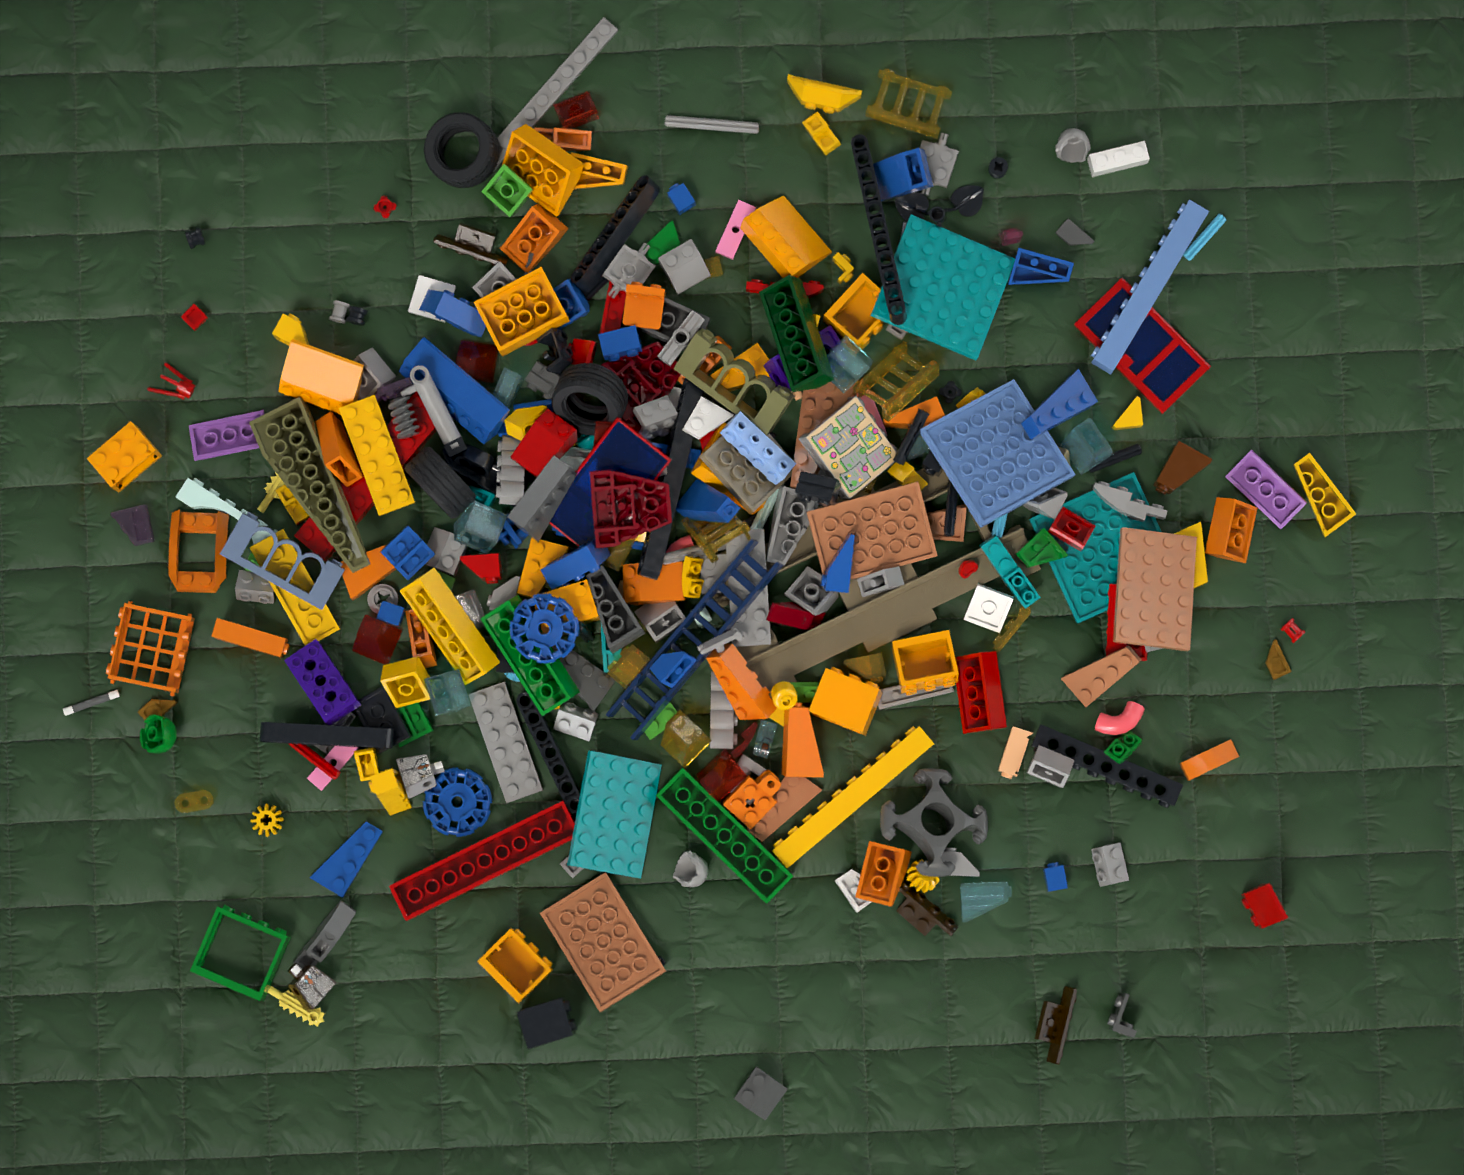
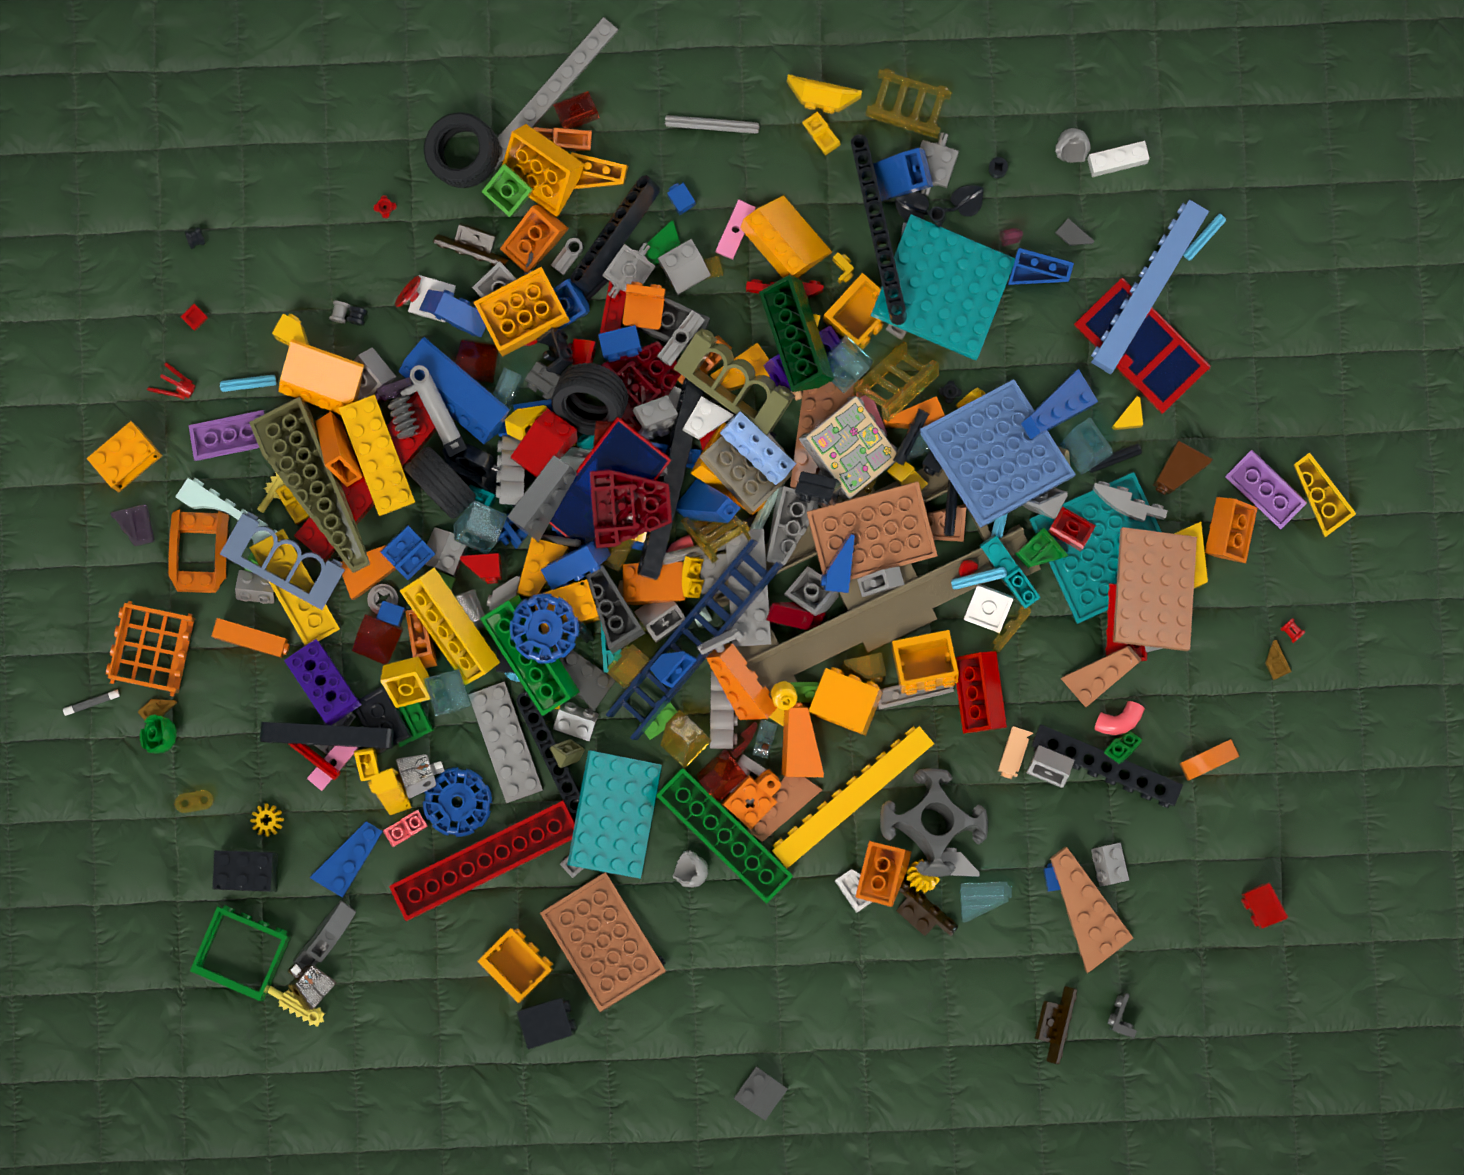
(245, 871): none -> black container
(247, 383): none -> medium azure axle
(405, 828): none -> coral slope
(409, 292): none -> red dish
(561, 540): none -> dark grey bar
(566, 257): none -> light grey piece
(567, 752): none -> olive slope
(978, 578): none -> medium azure axle
(1091, 917): none -> nougat wing

